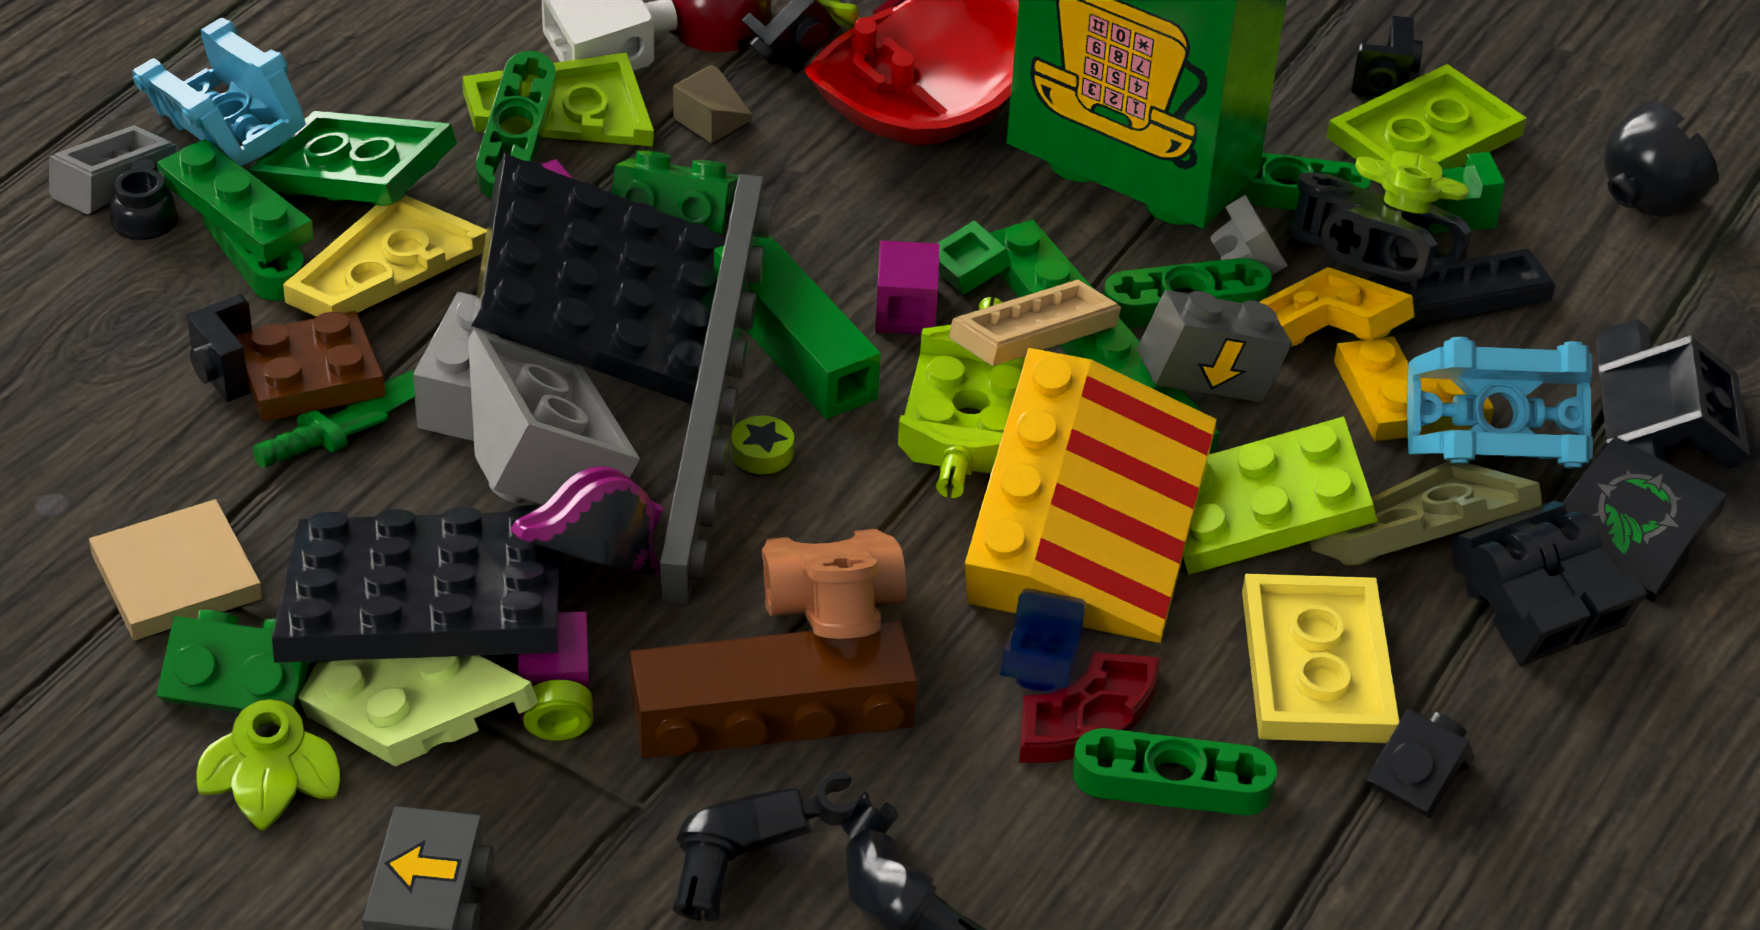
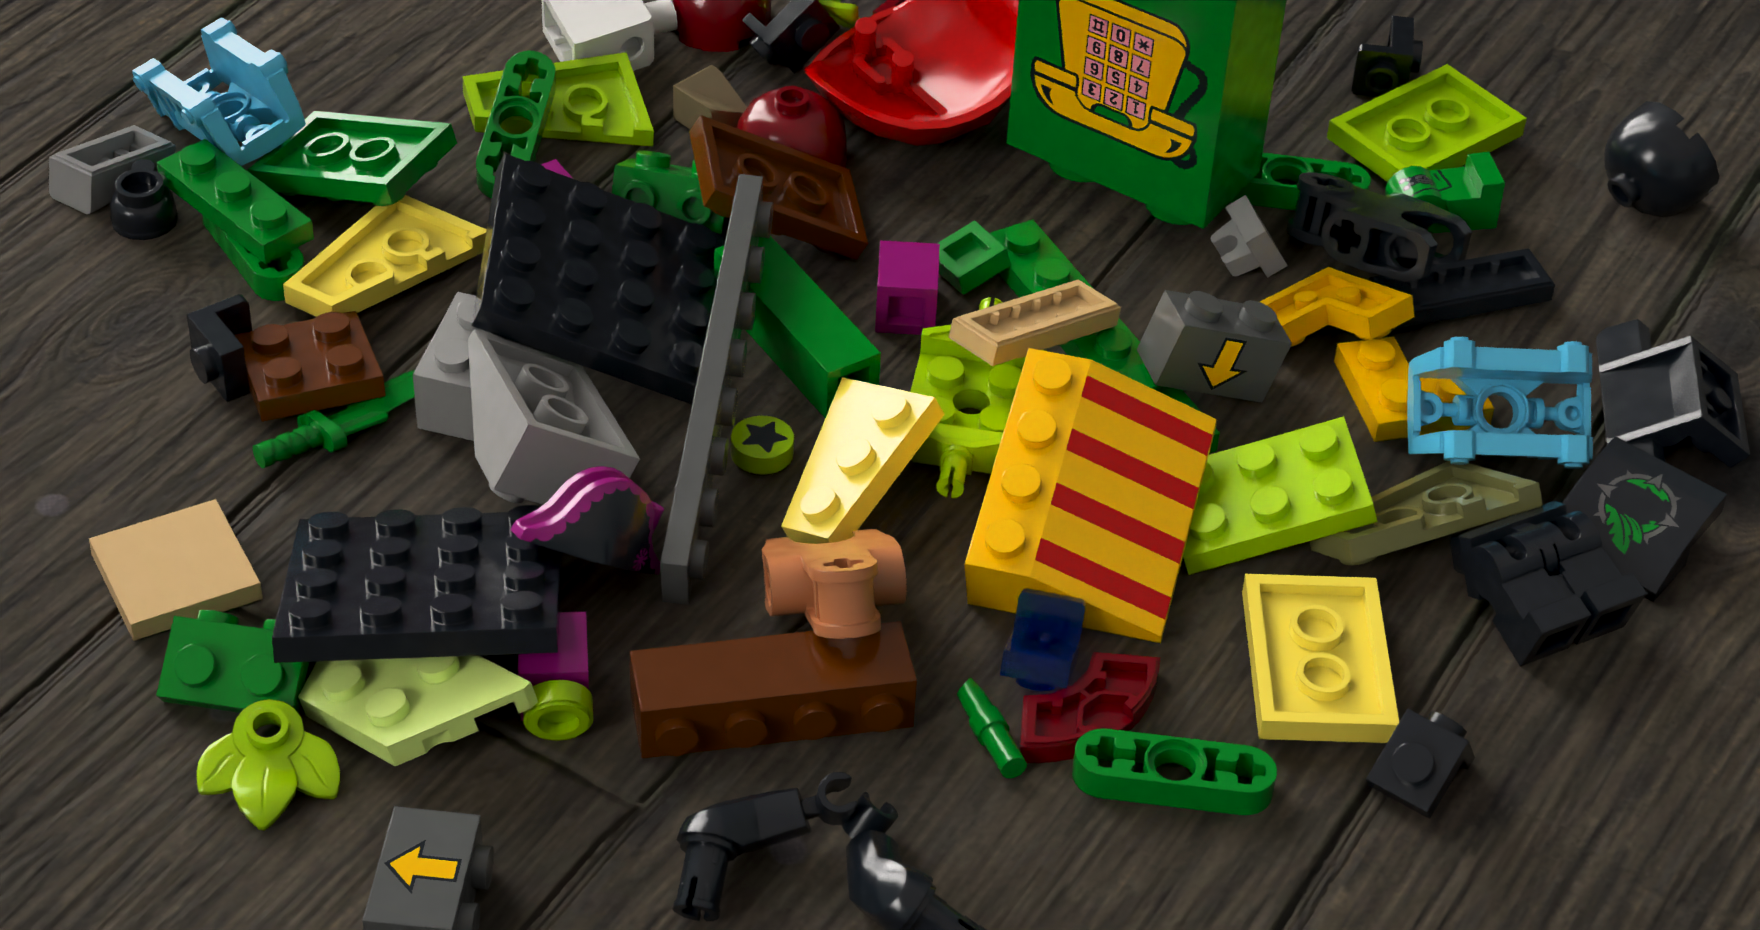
(798, 121): none -> dark red cylinder
(808, 194): none -> reddish brown plate
(857, 458): none -> light yellow wing
(991, 729): none -> green piece
(1139, 289): green beam -> none
(1411, 181): lime plate -> none

